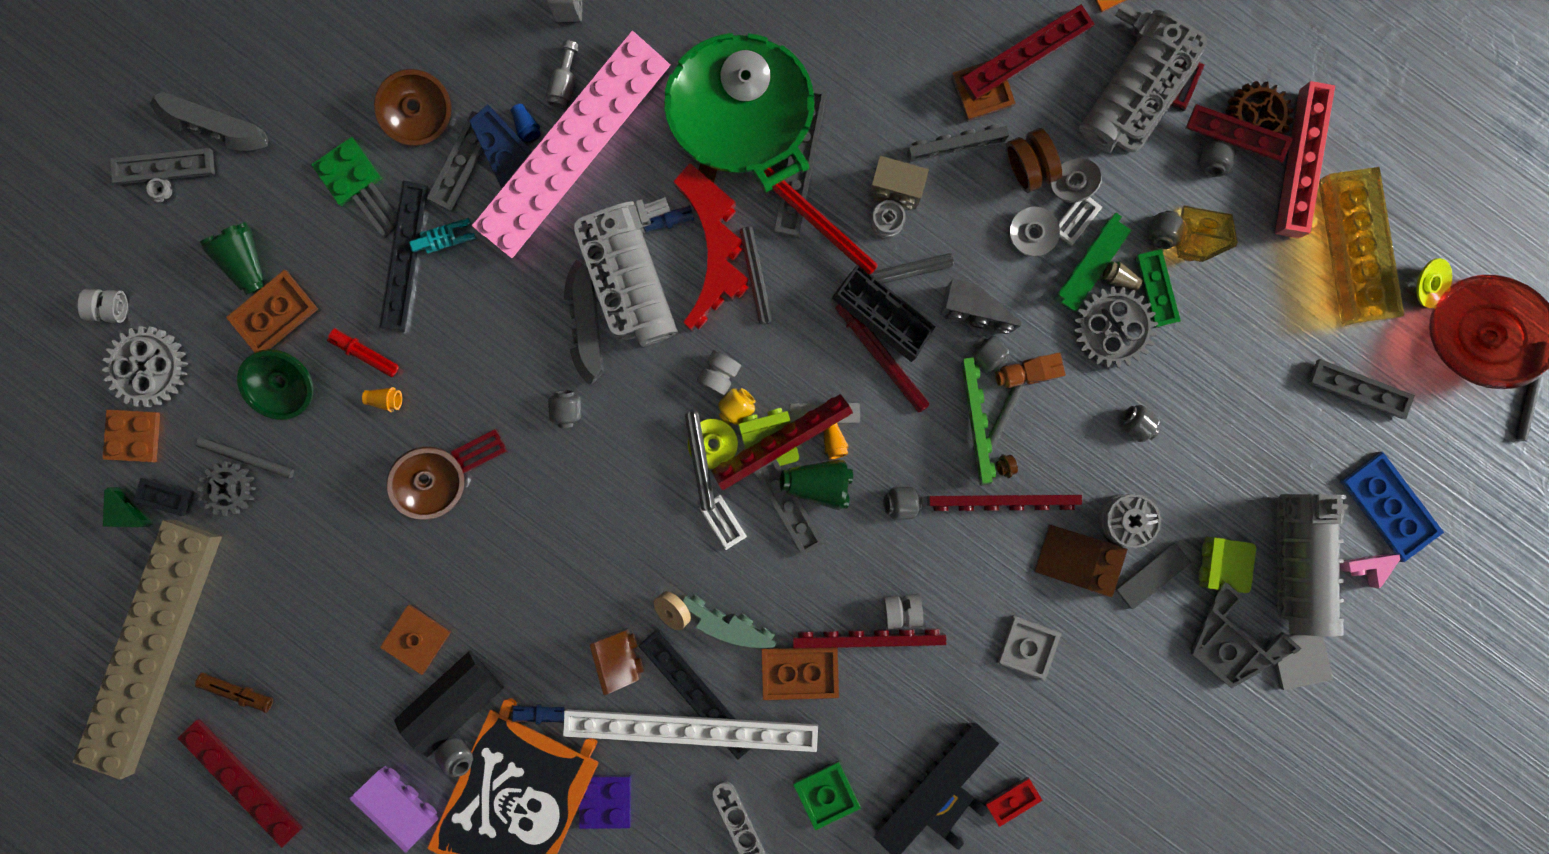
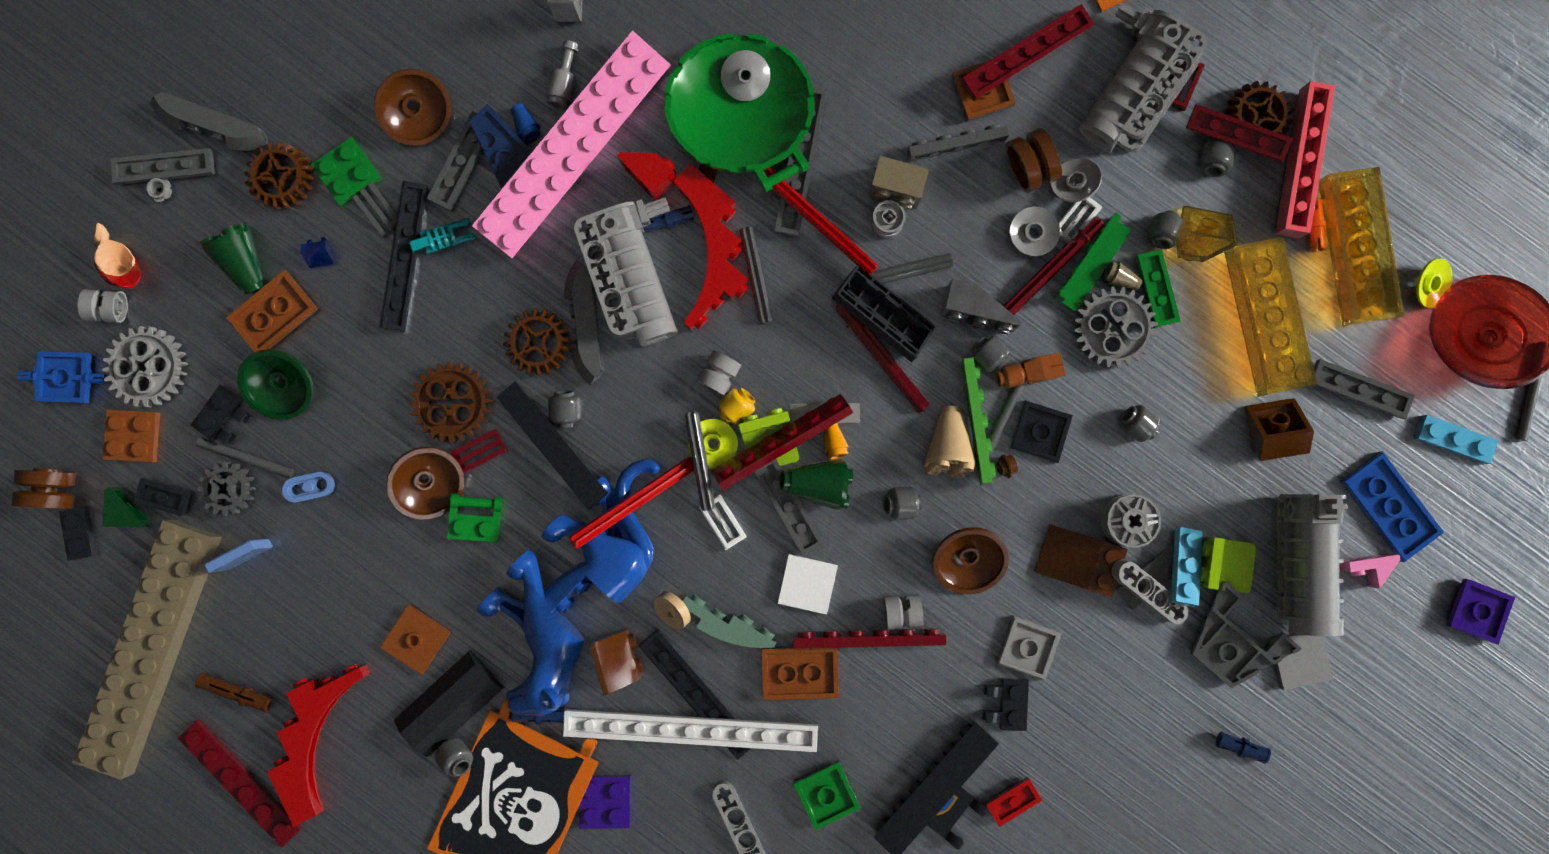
(44, 488): none -> reddish brown wheel
(62, 377): none -> blue plate
(77, 533): none -> black plate
(114, 260): none -> light nougat hair
(216, 414): none -> black plate
(238, 555): none -> medium blue tile
(272, 157): none -> reddish brown gear
(295, 773): none -> red arch
(309, 487): none -> medium blue plate
(317, 253): none -> clear blue tile
(353, 347): red axle -> none
(386, 398): light orange cone -> none
(395, 808): medium lavender slope -> none
(451, 423): none -> reddish brown gear
(474, 526): none -> green plate
(528, 349): none -> reddish brown gear
(552, 445): none -> black tile
(613, 563): none -> blue animal
(631, 503): none -> red axle
(650, 172): none -> red slope
(807, 584): none -> white tile
(950, 445): none -> tan cone
(974, 570): none -> reddish brown dish
(1013, 704): none -> black plate
(1015, 502): dark red plate -> none
(1041, 431): none -> black tile
(1055, 264): none -> dark red axle
(1151, 590): none -> light grey beam
(1186, 567): none -> medium azure plate
(1243, 747): none -> dark blue pin
(1270, 316): none -> clear yellow brick
(1279, 429): none -> reddish brown slope
(1317, 234): none -> orange pin
(1456, 439): none -> medium azure plate
(1480, 611): none -> dark purple plate

